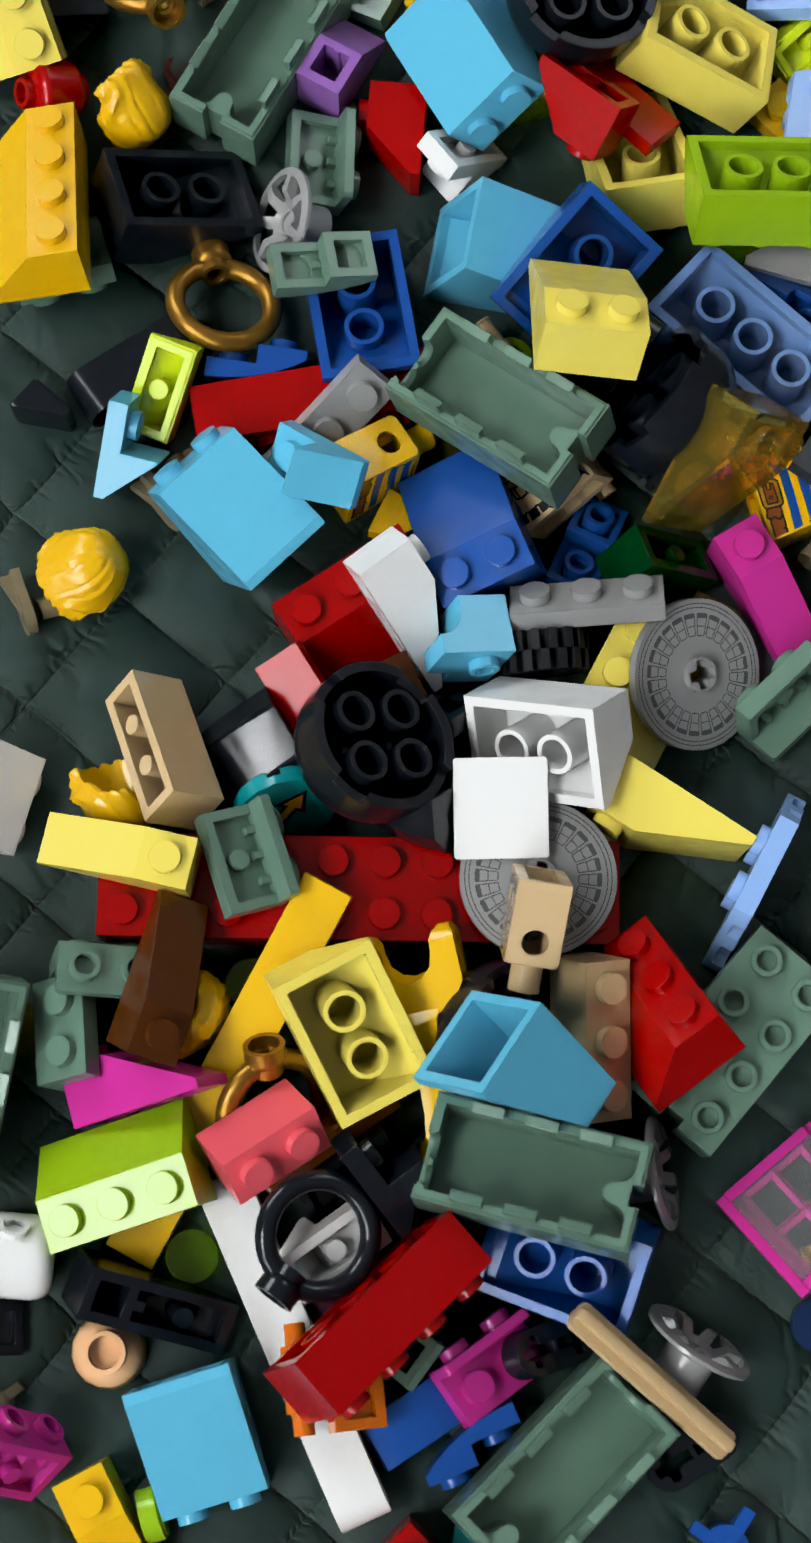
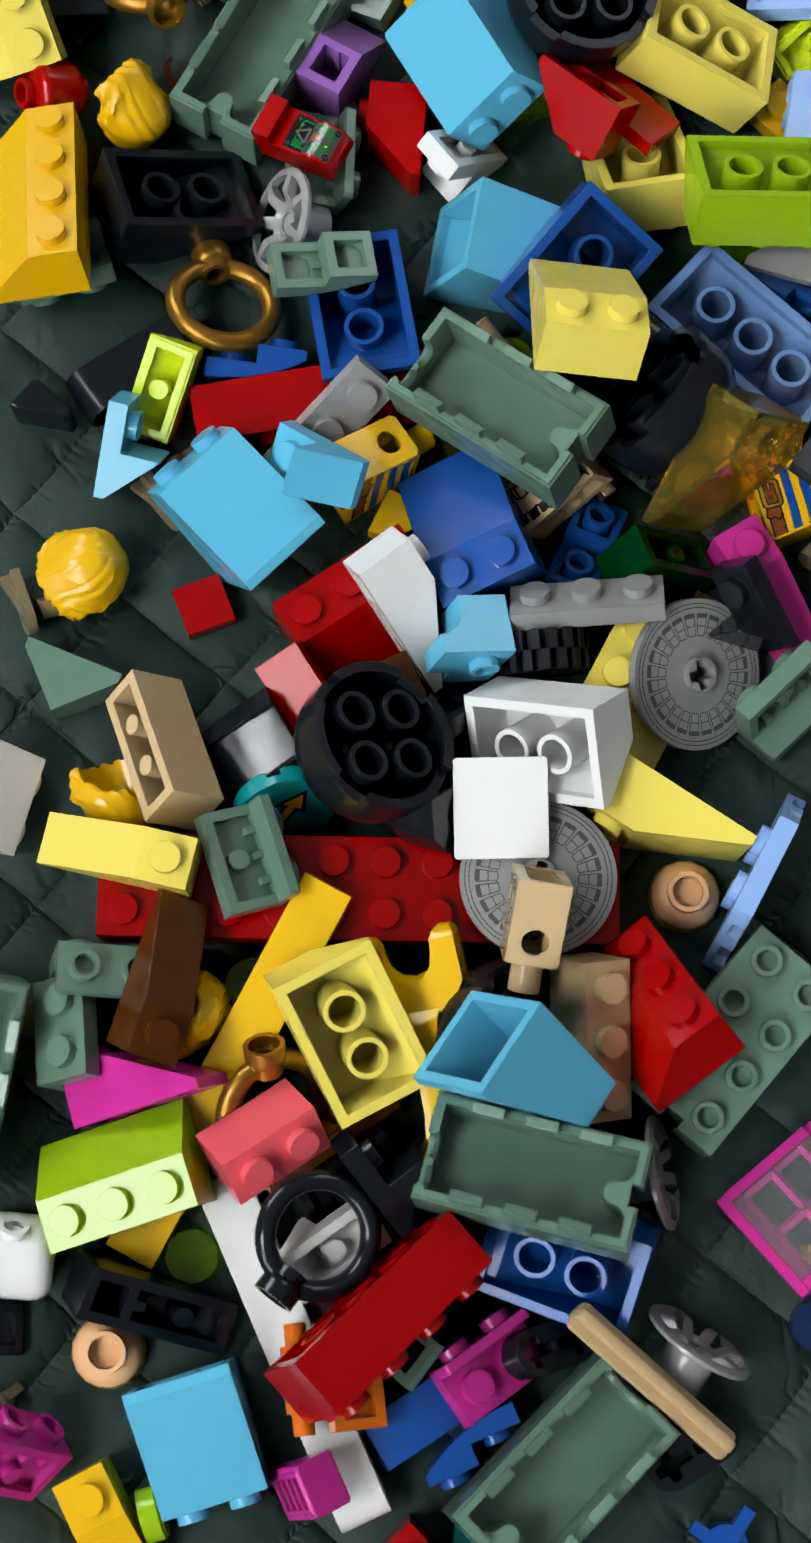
(69, 680): none -> sand green slope
(204, 606): none -> red tile
(300, 139): none -> red leg
(309, 1486): none -> dark pink slope
(683, 896): none -> light nougat piece
(757, 614): none -> black slope

